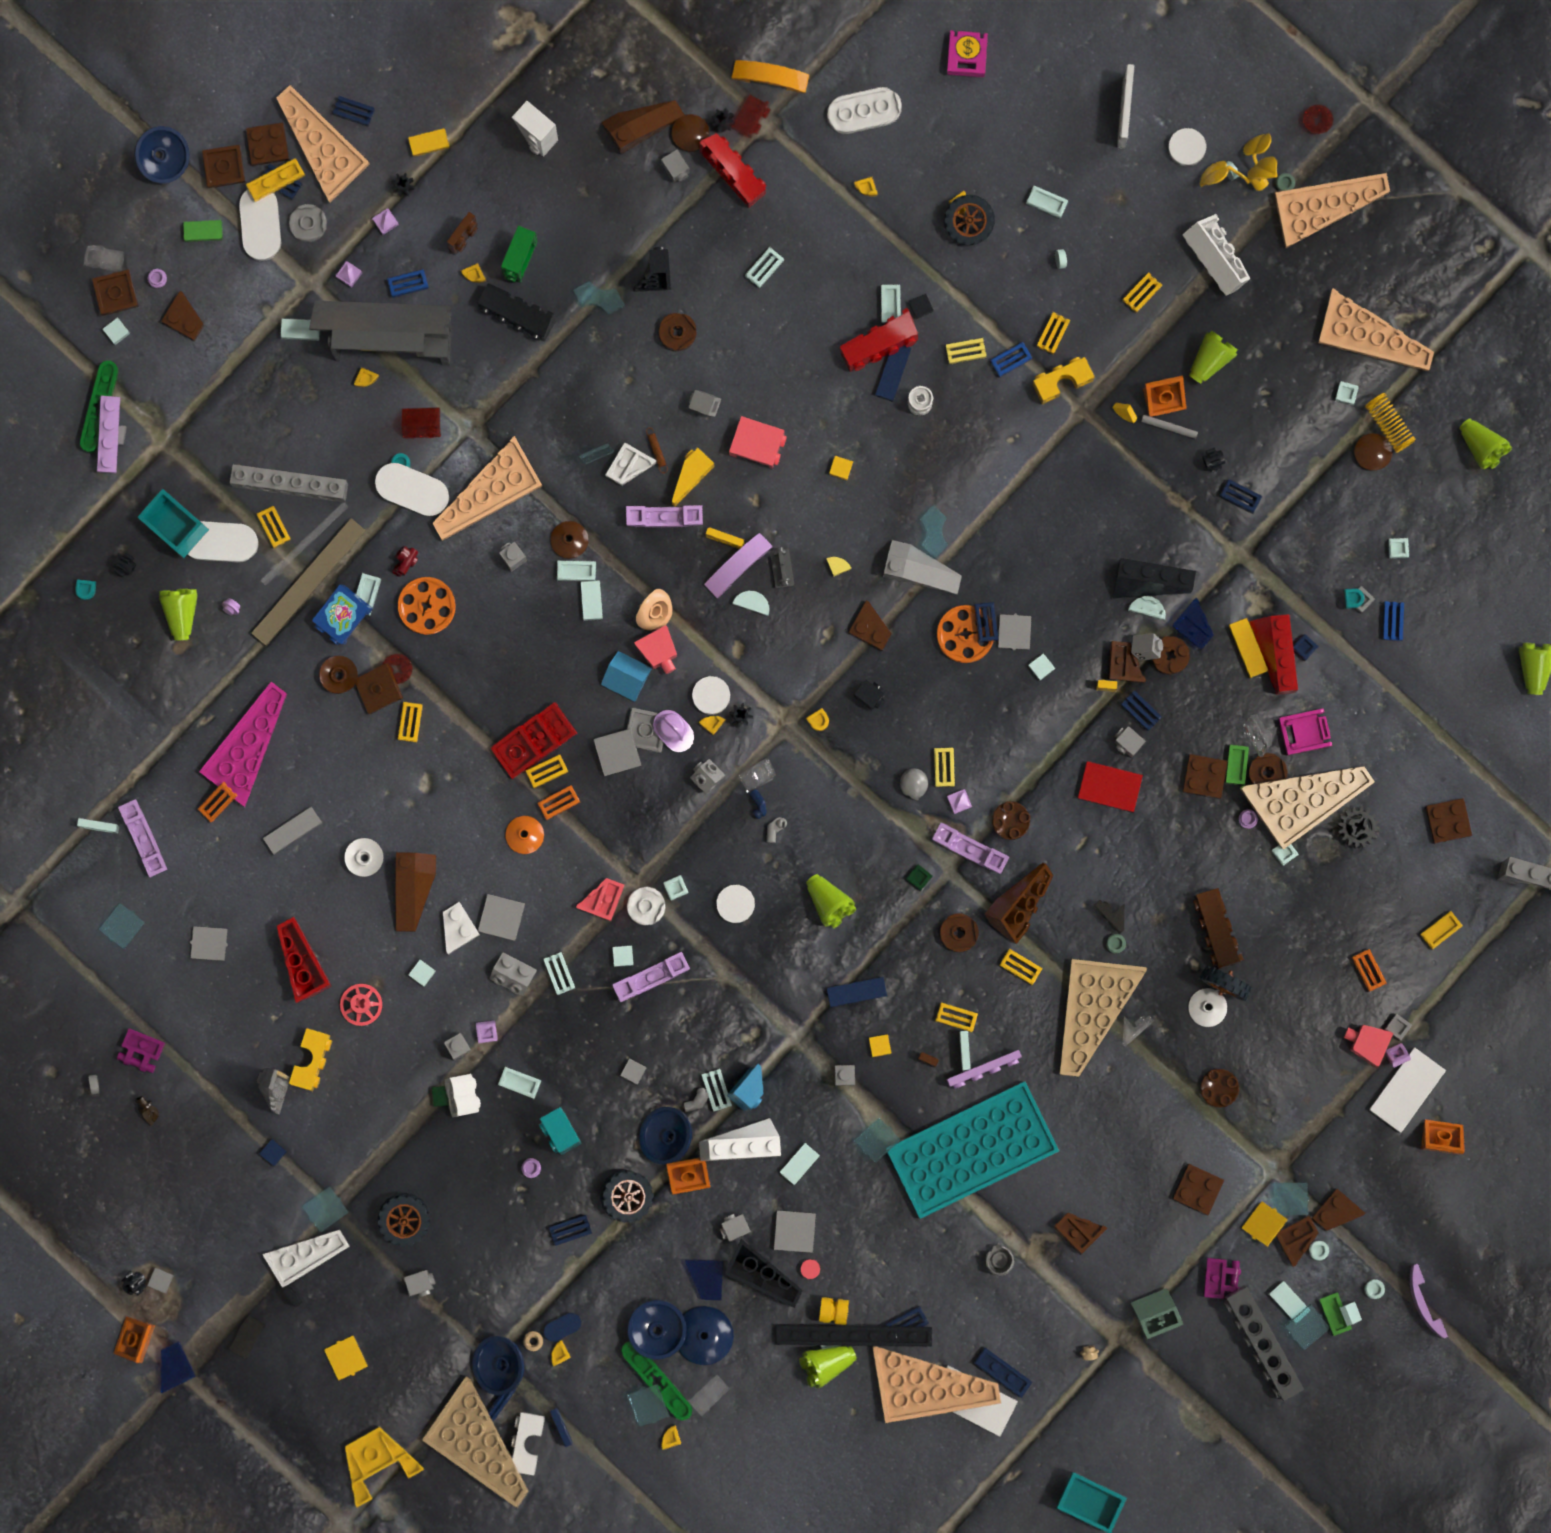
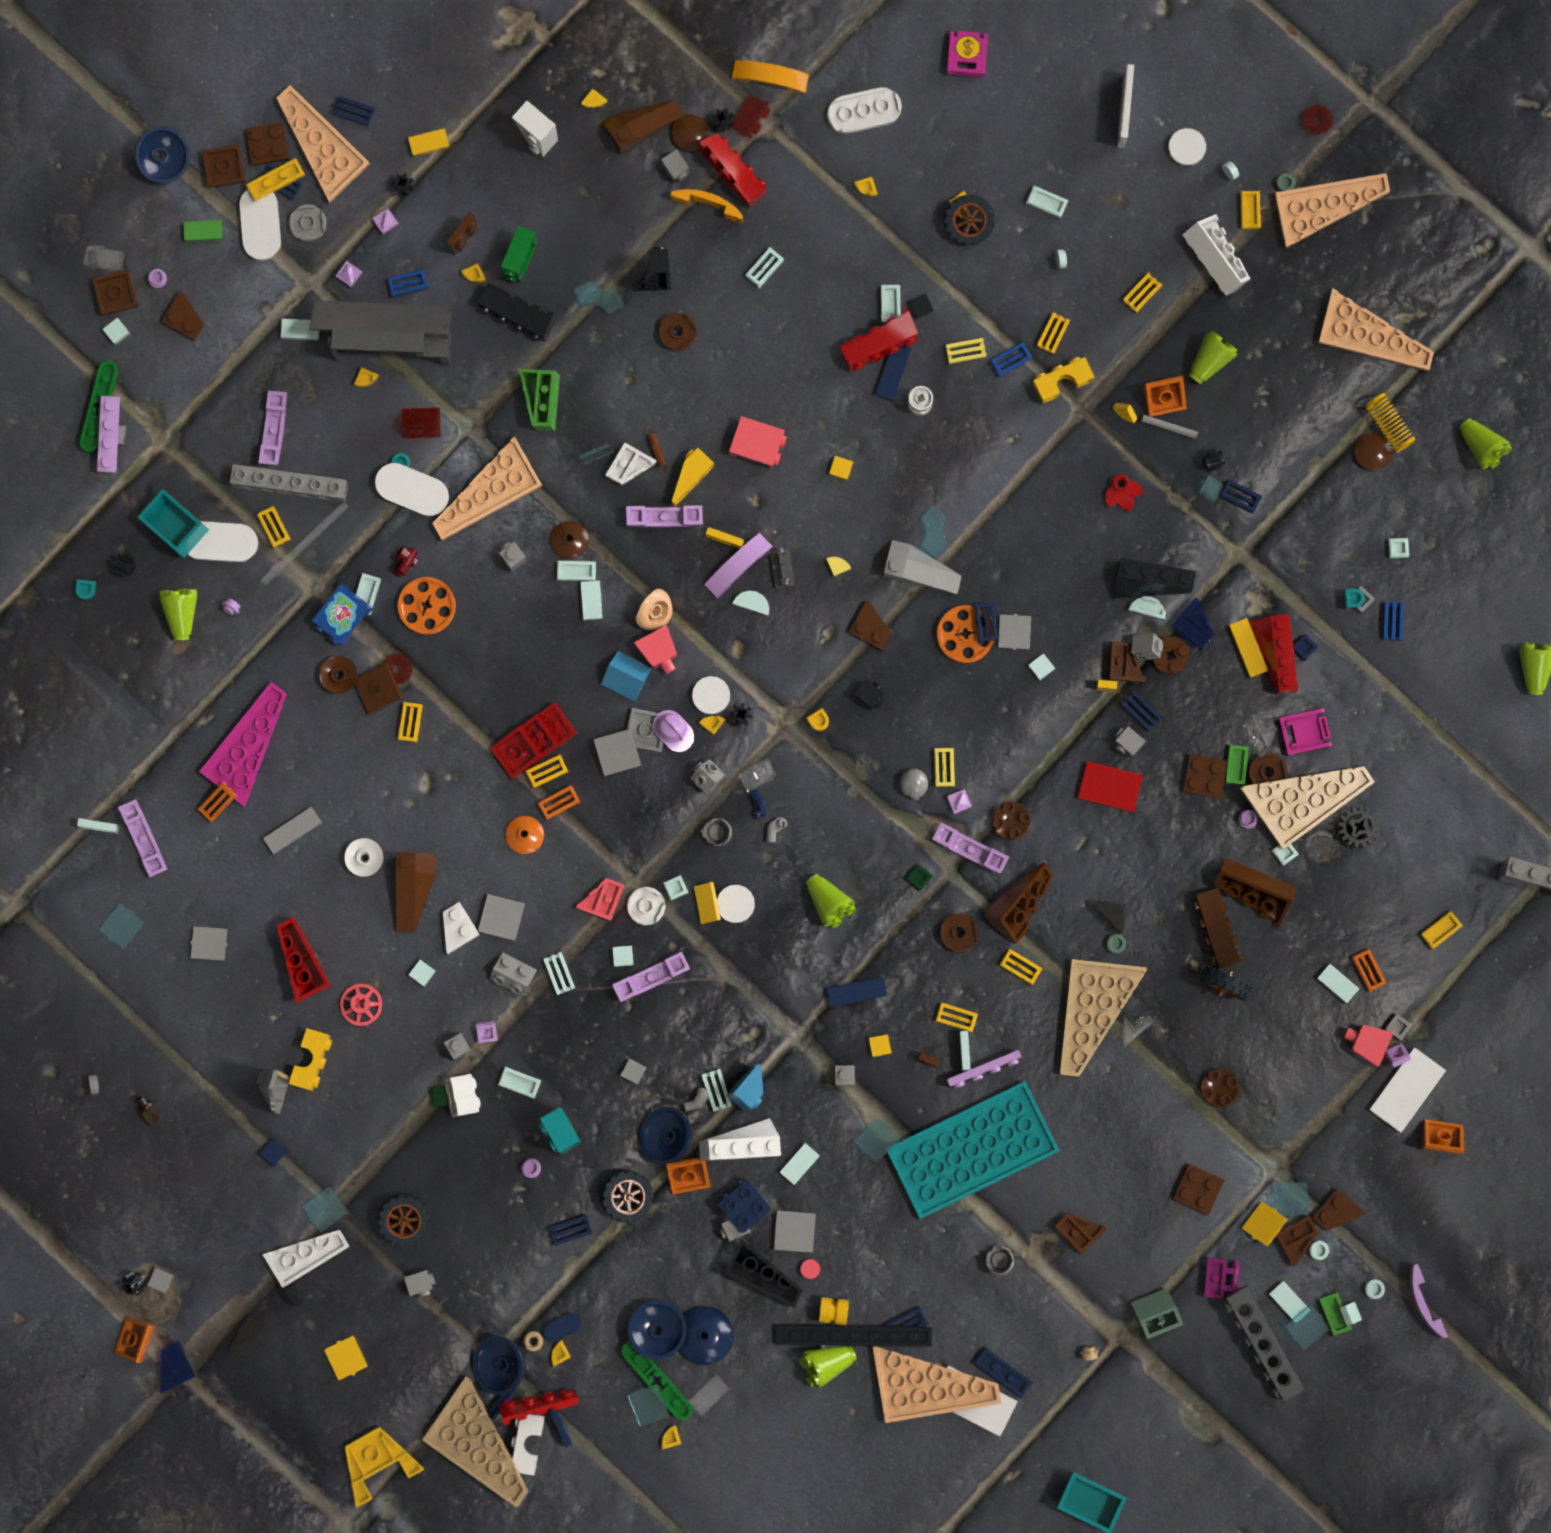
(142, 1044): magenta plate -> none
(273, 428): none -> lavender slope
(308, 582): dark tan tile -> none
(537, 1405): none -> red wing
(541, 394): none -> bright green wedge
(594, 100): none -> yellow tile
(684, 197): none -> light orange slope
(704, 403): light grey brick -> none
(707, 903): none -> yellow tile
(707, 1278): clear blue wing -> none
(717, 832): none -> light grey hair
(744, 1206): none -> dark blue bracket
(1123, 495): none -> red plate
(1200, 1014): white dish -> none
(1211, 488): none -> clear light blue slope
(1250, 210): none -> yellow tile
(1256, 890): none -> reddish brown wedge
(1257, 174): yellow plant -> none
(1338, 983): none -> light aqua tile
(1346, 393): light aqua tile -> none
(1448, 821): reddish brown plate -> none

